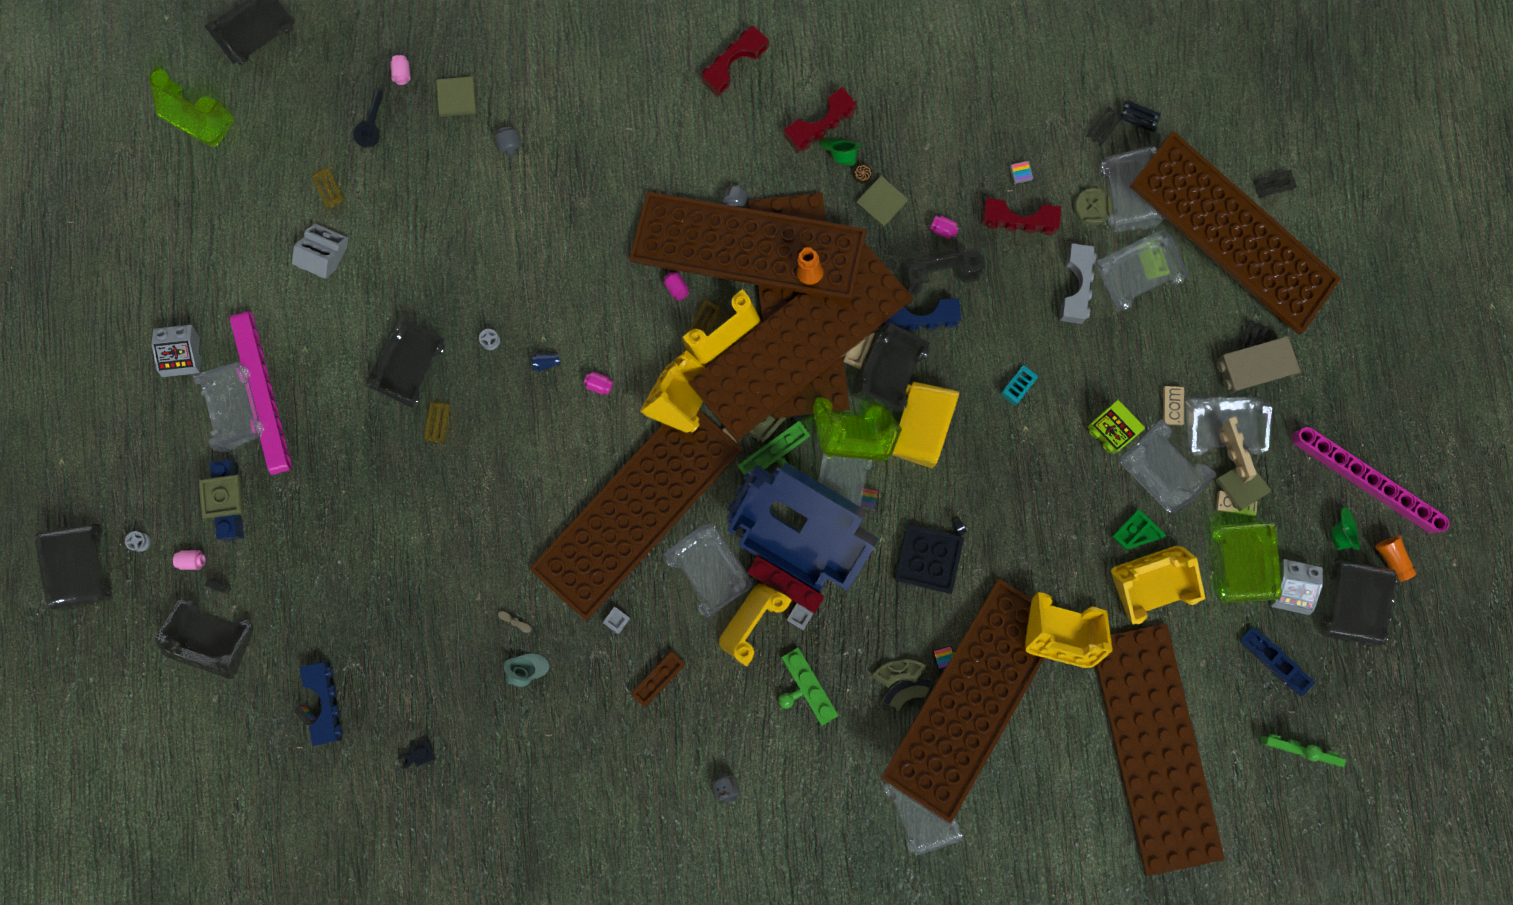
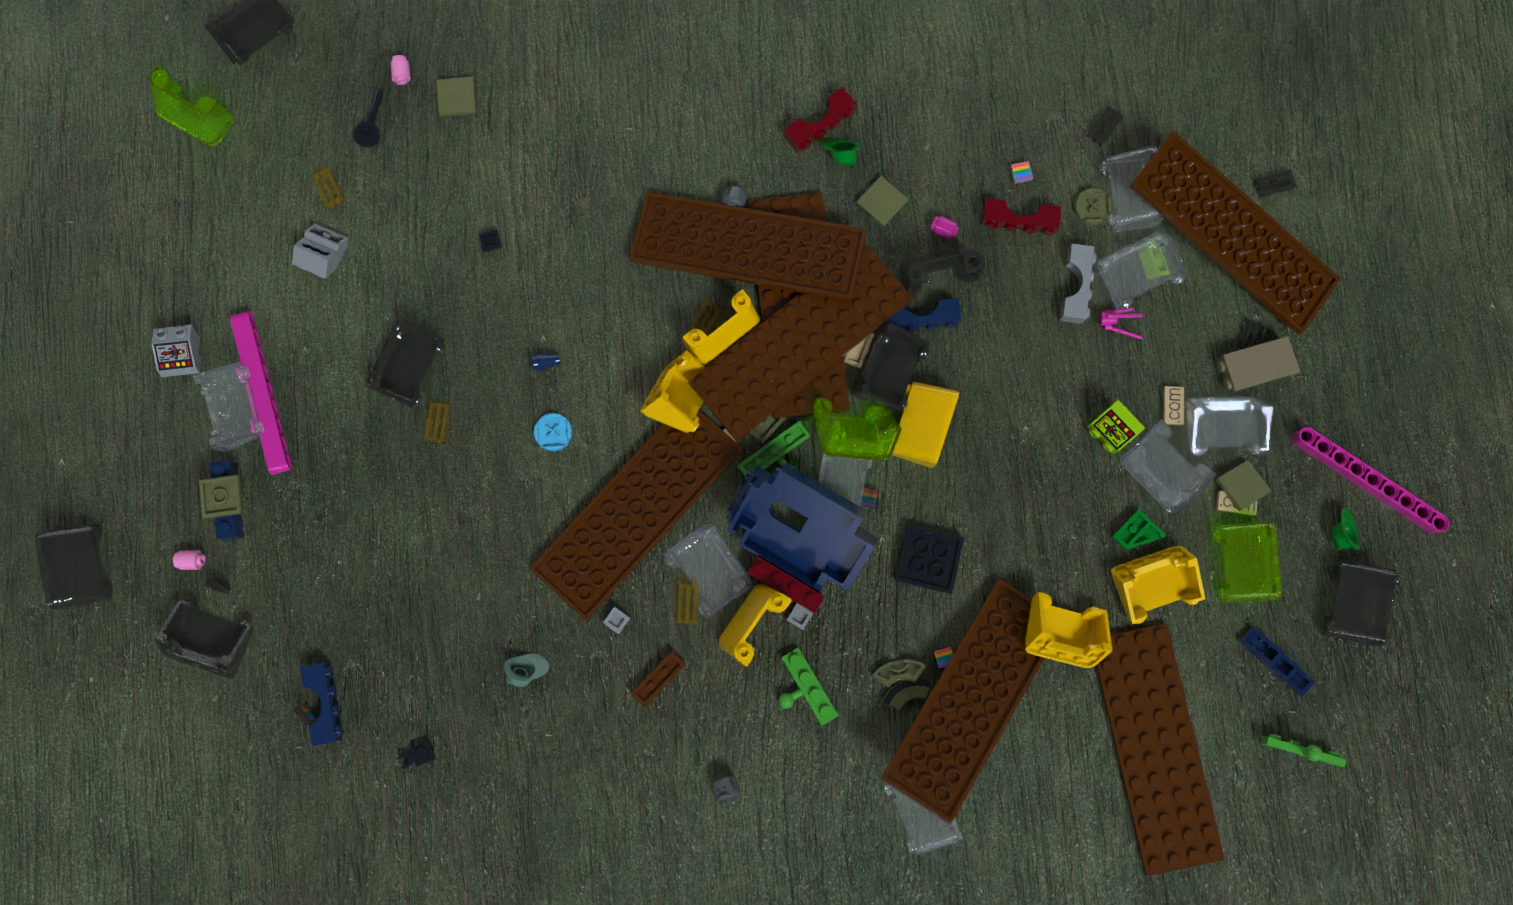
(133, 539): light grey wheel -> none
(488, 335): light grey wheel -> none
(490, 241): none -> black tile
(508, 141): dark grey head -> none
(514, 621): dark tan piece -> none
(553, 432): none -> medium azure tile
(598, 383): dark pink brick -> none
(676, 286): dark pink brick -> none
(687, 609): none -> clear yellow tile
(749, 45): dark red arch -> none
(809, 266): orange plant -> none
(862, 173): tile -> none
(959, 525): black tile -> none
(1010, 396): teal slope -> none
(1109, 317): none -> dark pink plant
(1141, 113): black tile -> none
(1234, 443): tan wing -> none
(1299, 586): light grey piece -> none
(1396, 557): orange plant -> none

